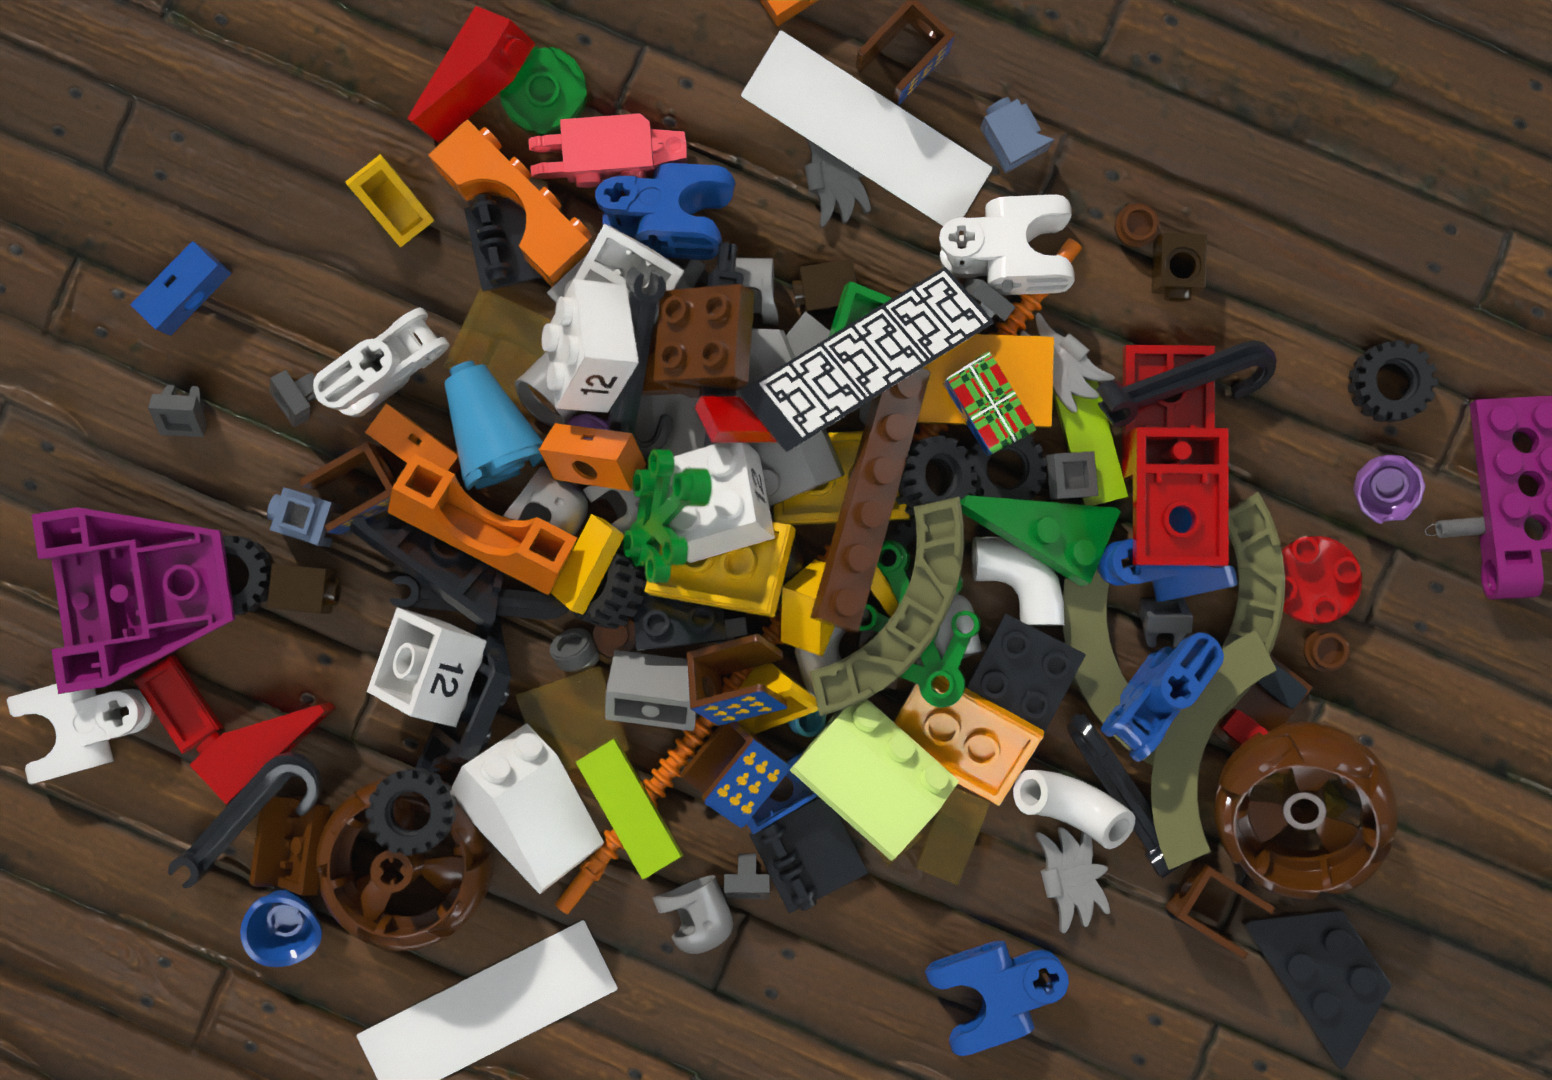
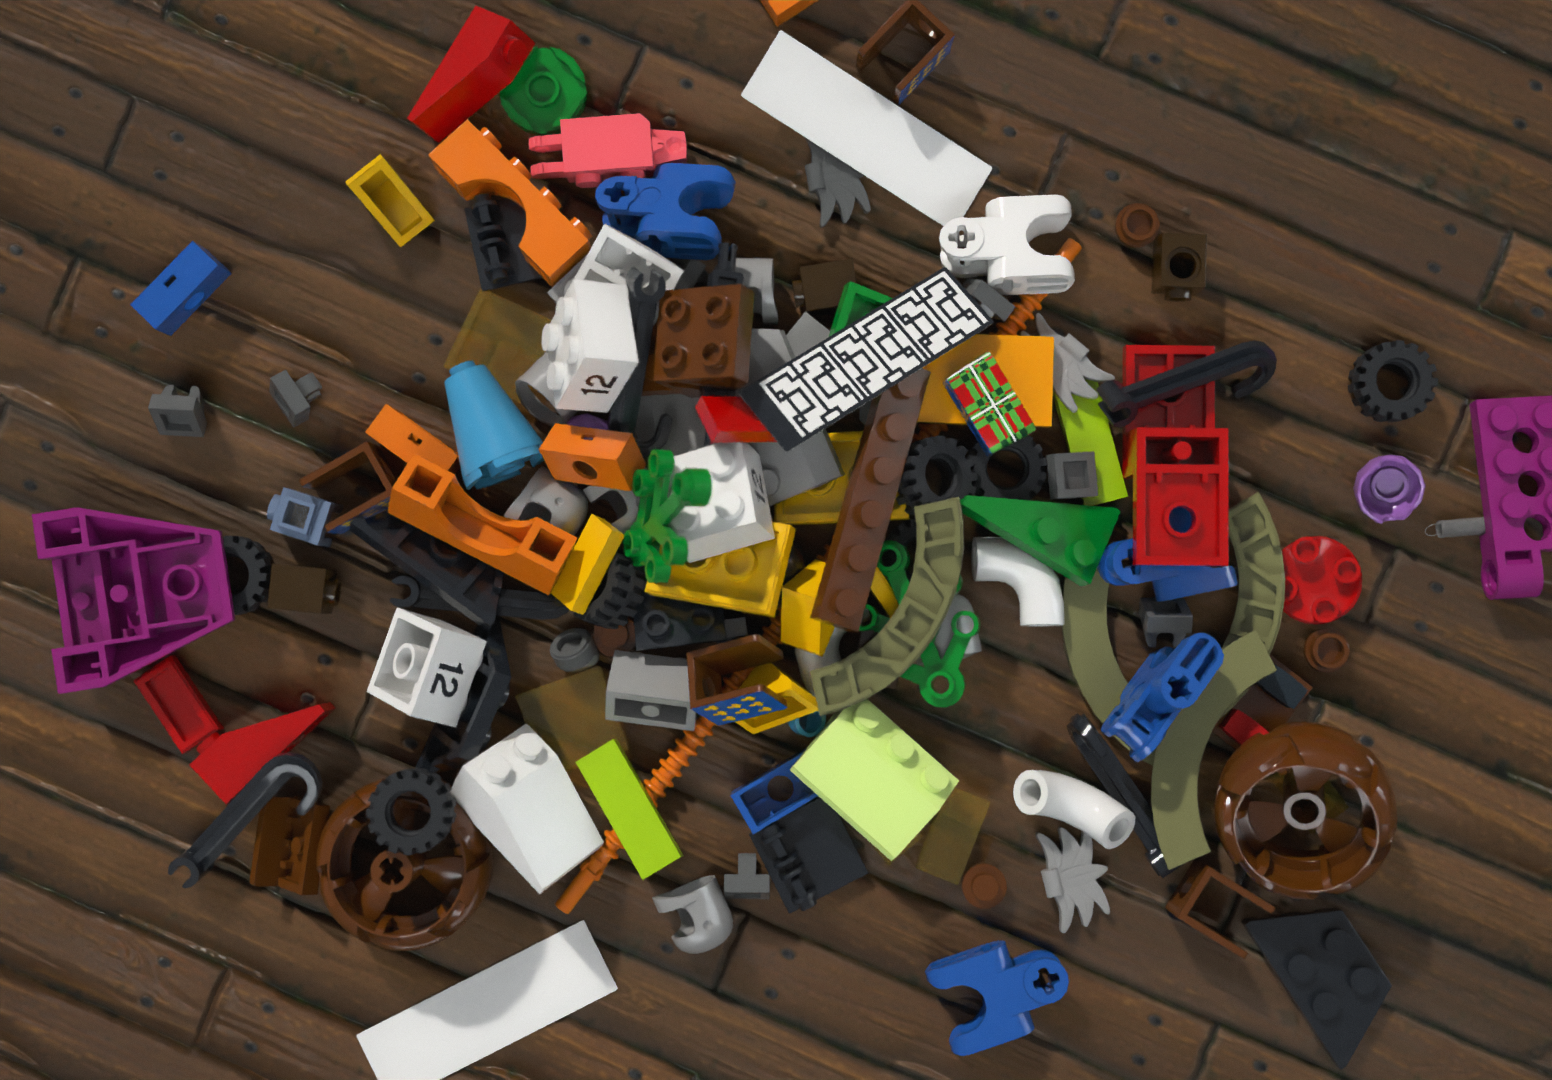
(82, 726): white piece -> none
(281, 929): blue helmet -> none
(379, 366): white piece -> none
(735, 772): piece -> none
(971, 739): light orange tile -> none
(984, 885): none -> reddish brown plate
(1013, 133): sand blue window -> none
(1025, 671): black hinge -> none

